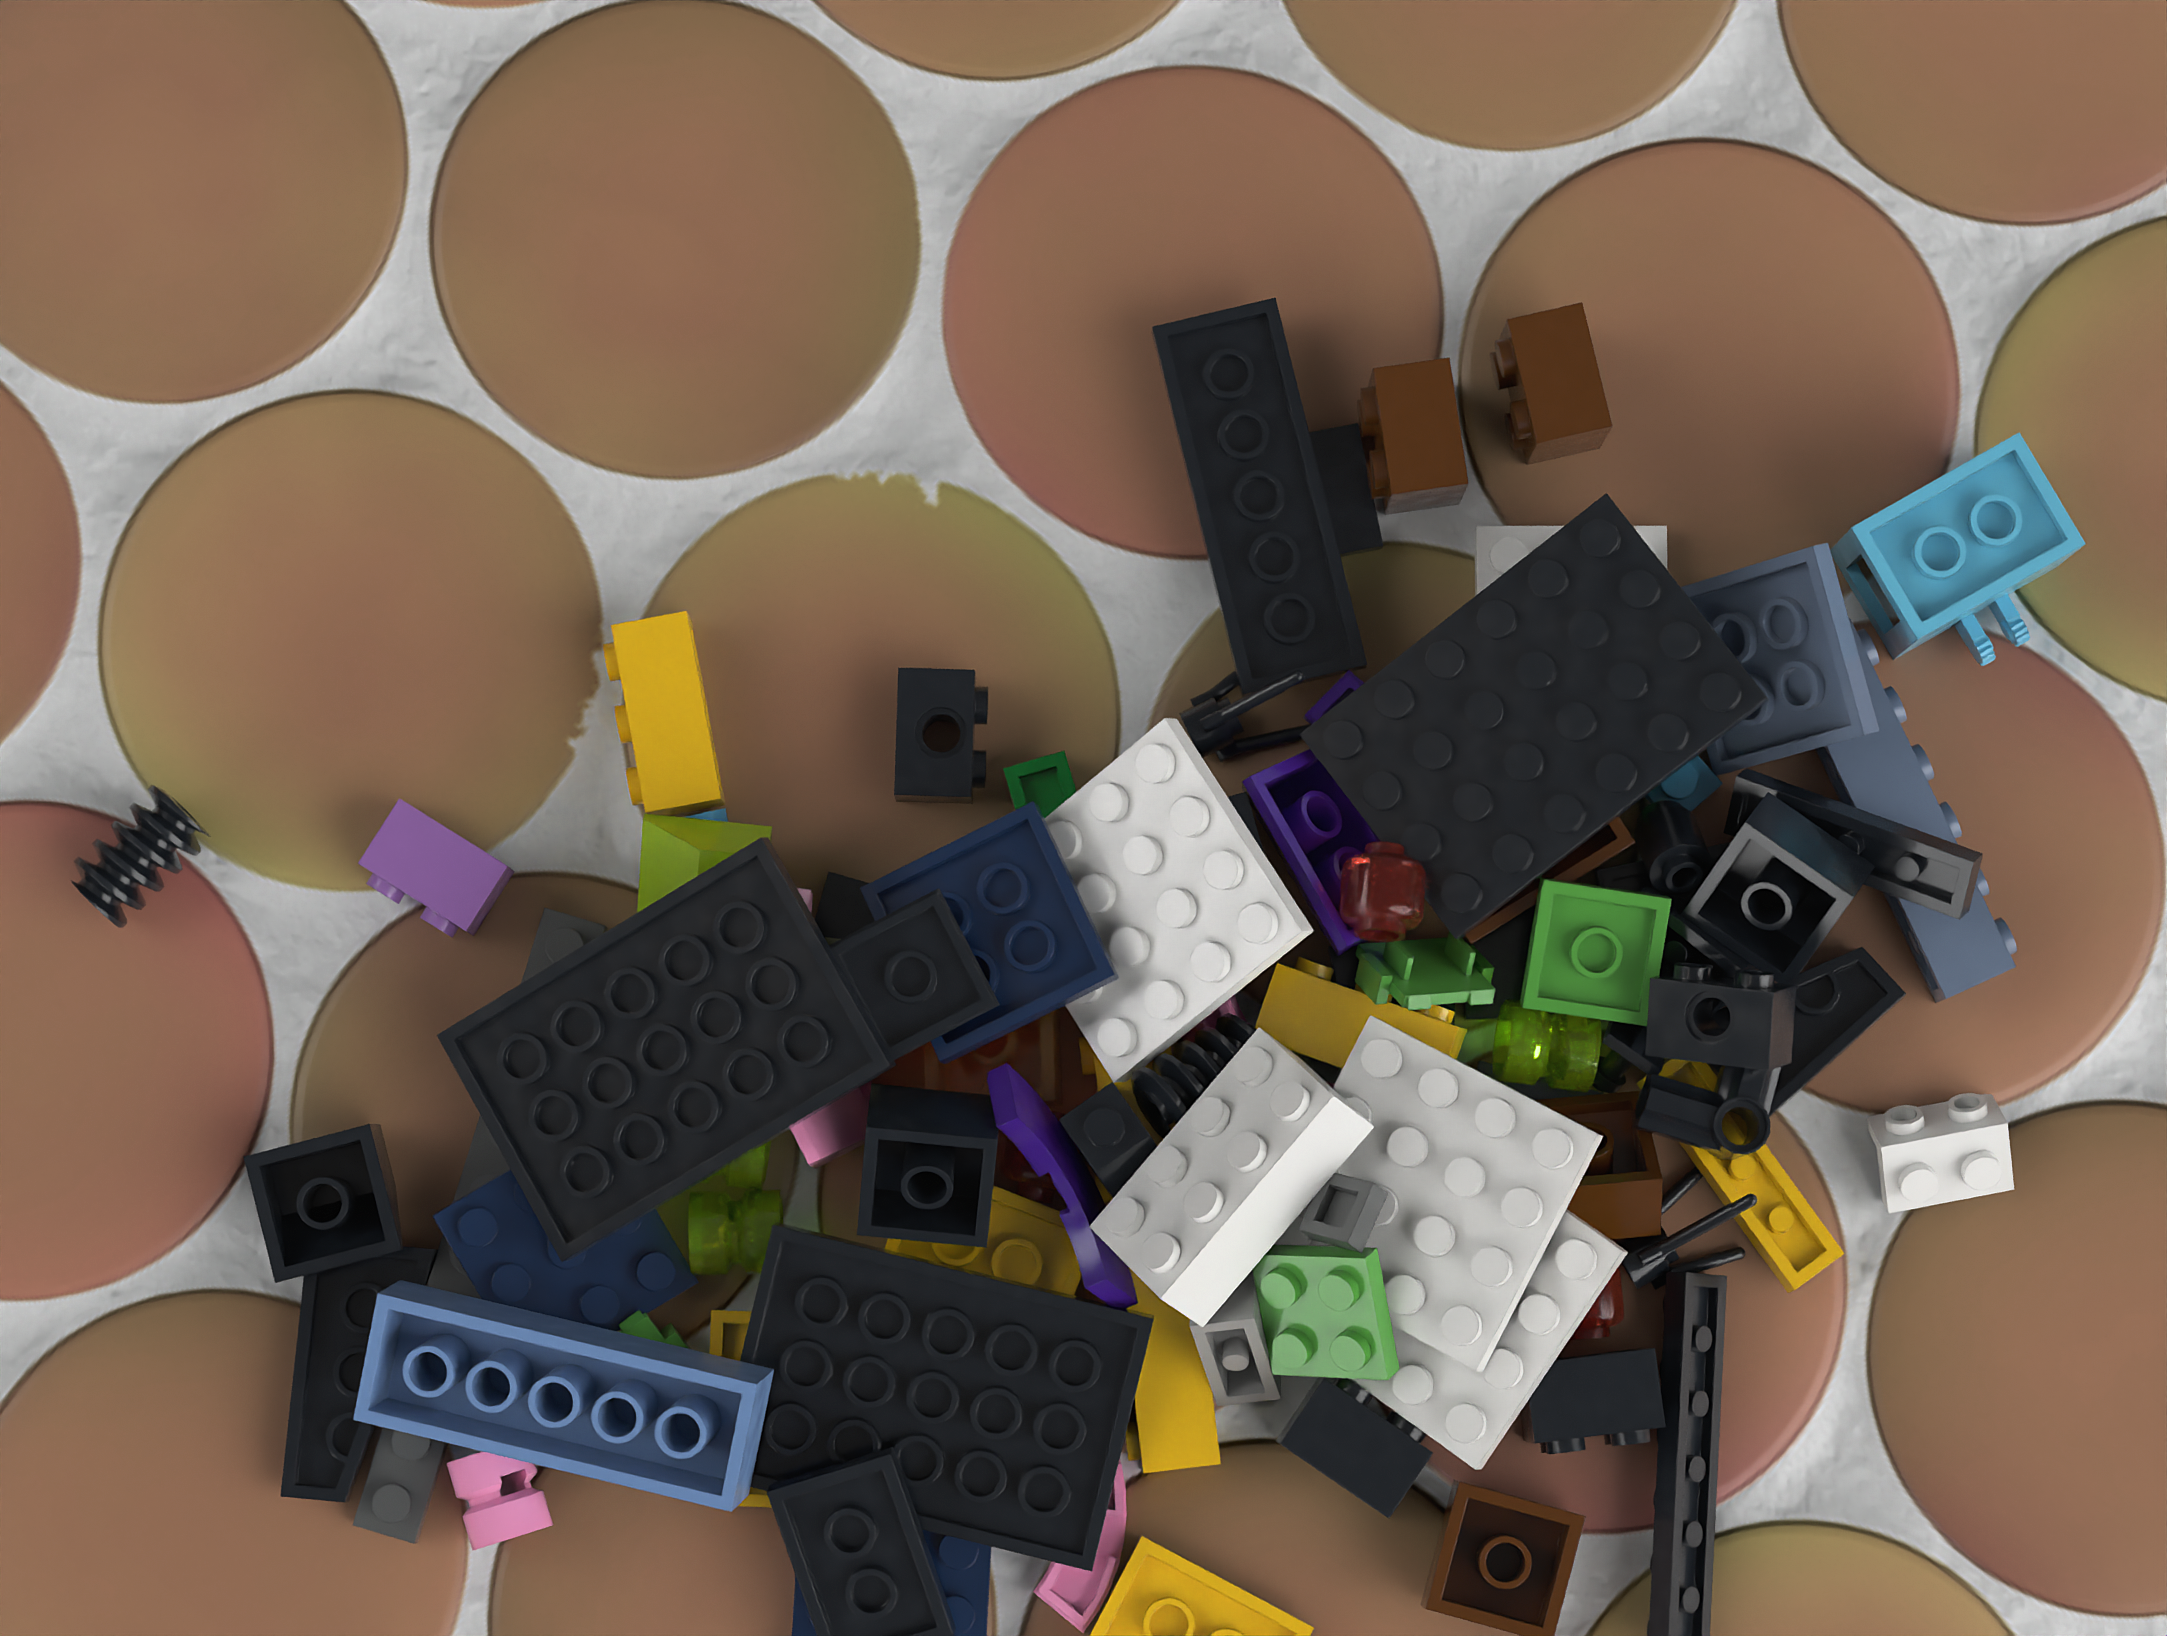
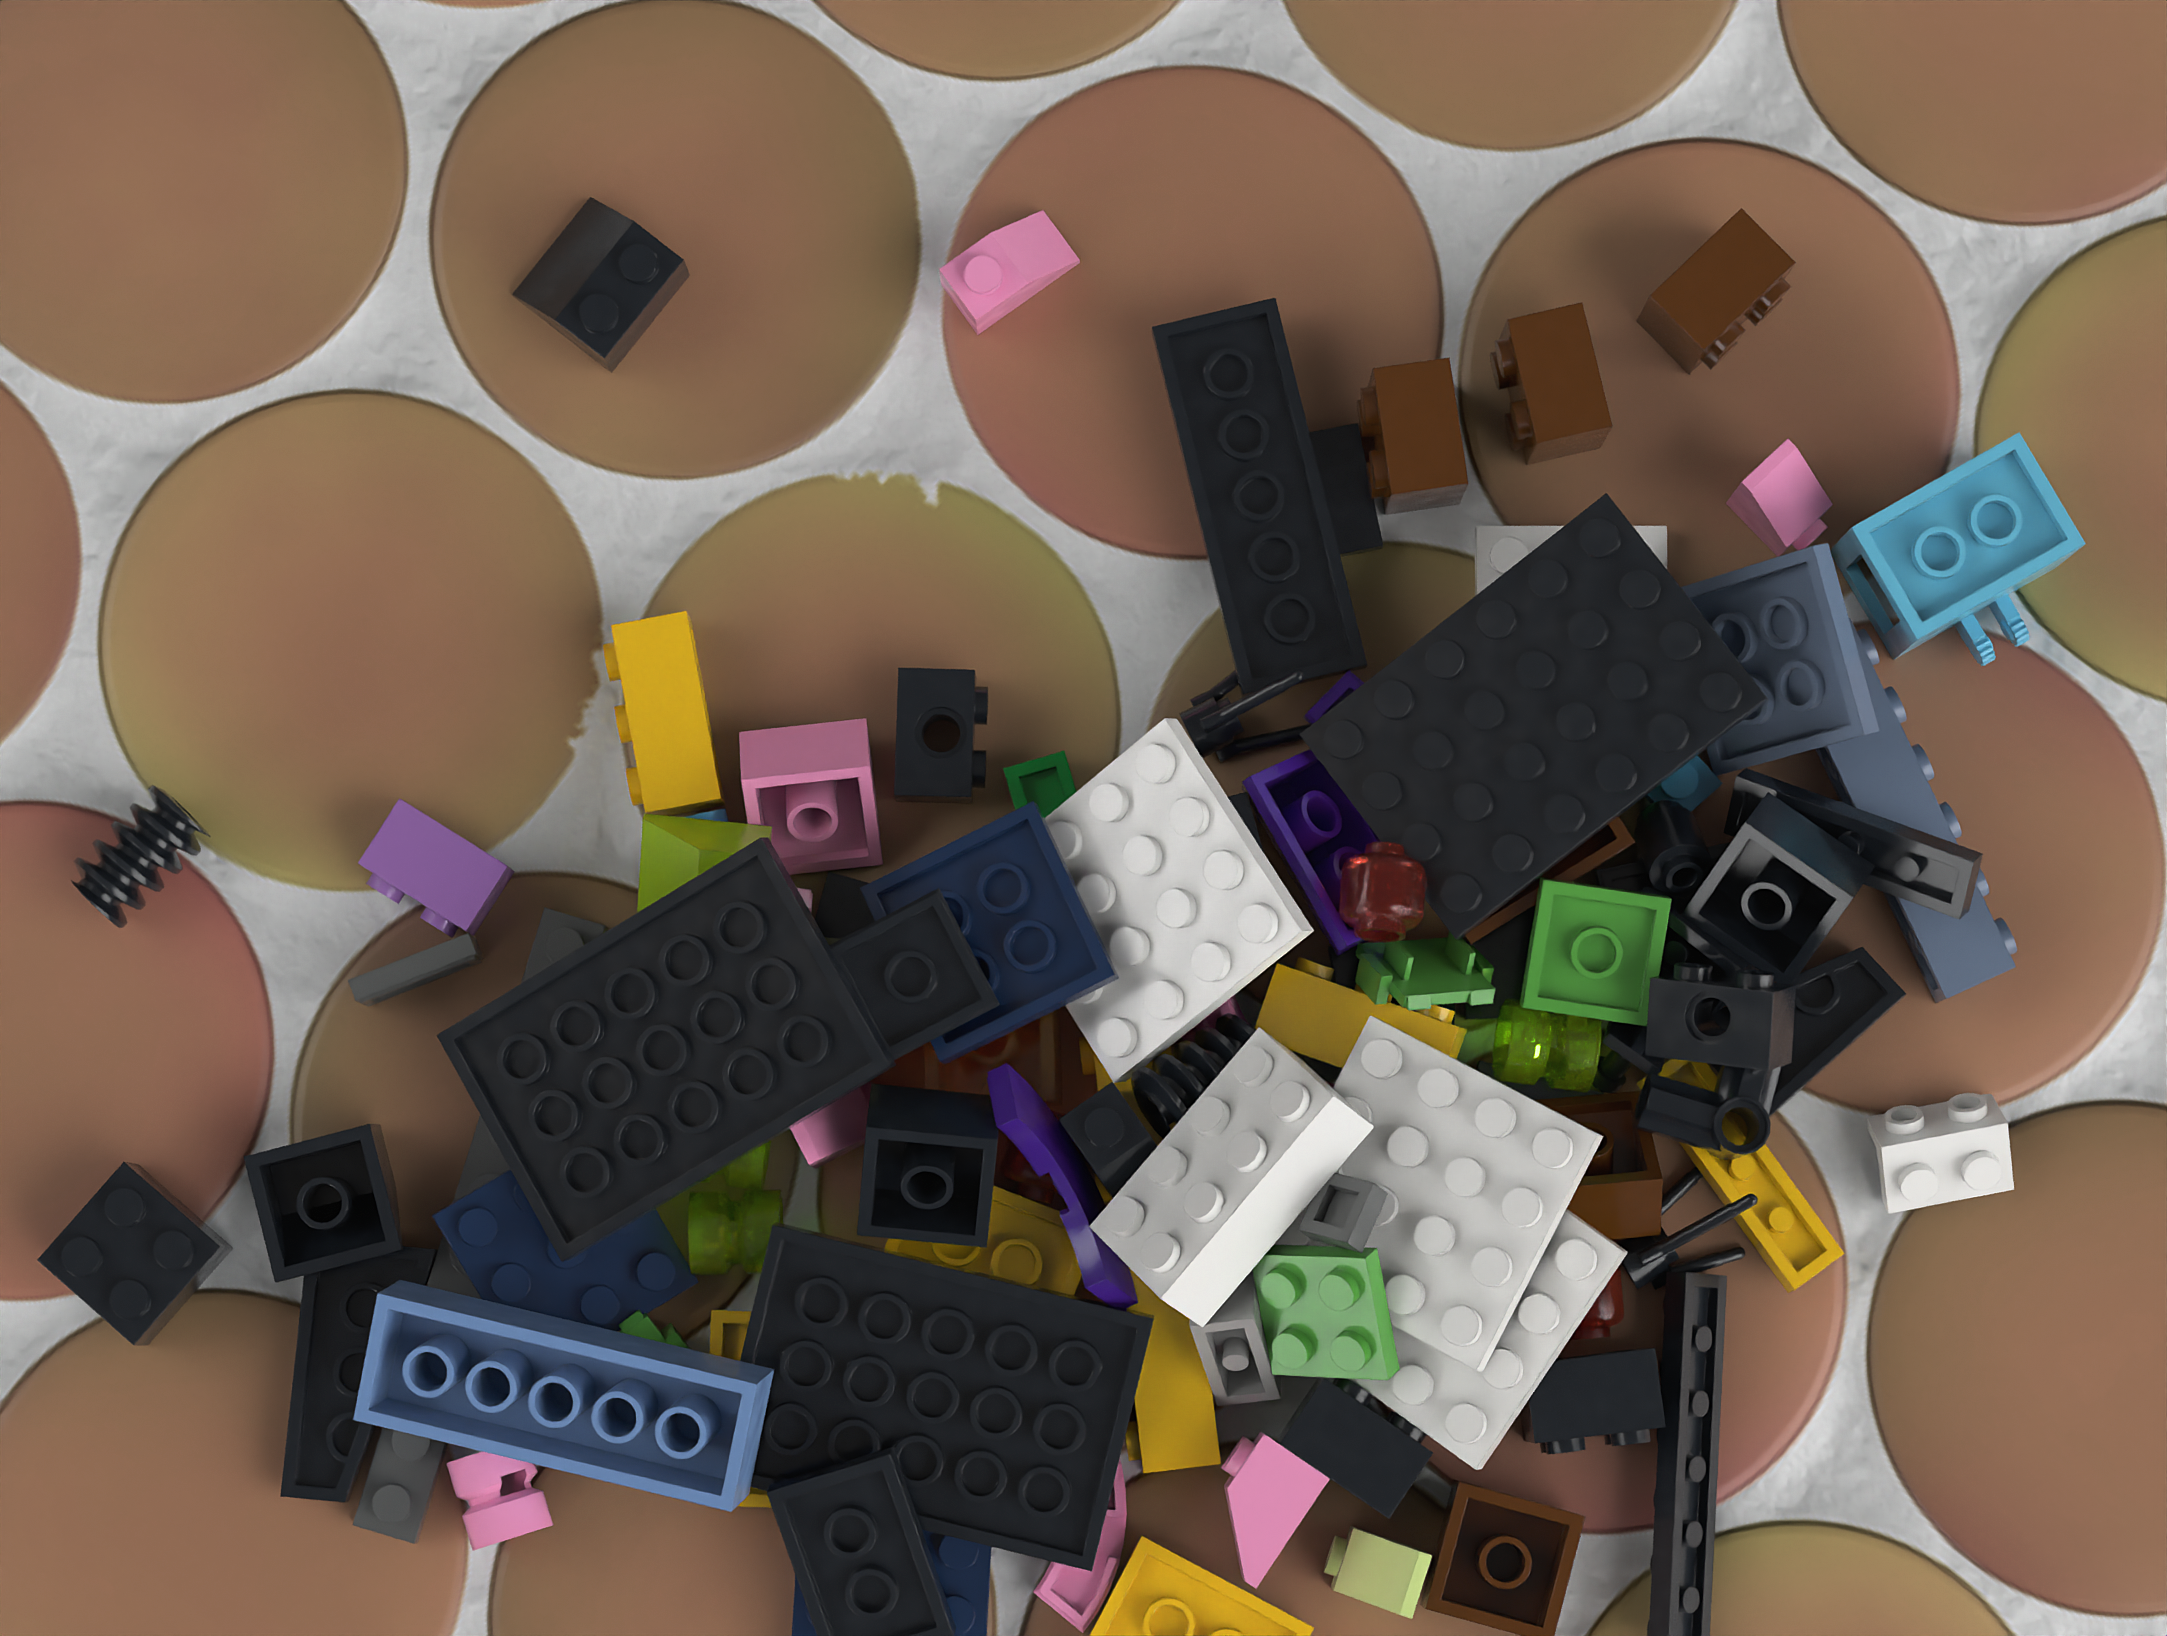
(135, 1254): none -> black brick
(416, 970): none -> dark grey tile
(603, 282): none -> black slope
(814, 793): none -> bright pink slope
(1006, 269): none -> bright pink slope
(1266, 1500): none -> bright pink slope
(1378, 1570): none -> yellowish green slope
(1719, 287): none -> reddish brown brick
(1782, 501): none -> bright pink slope

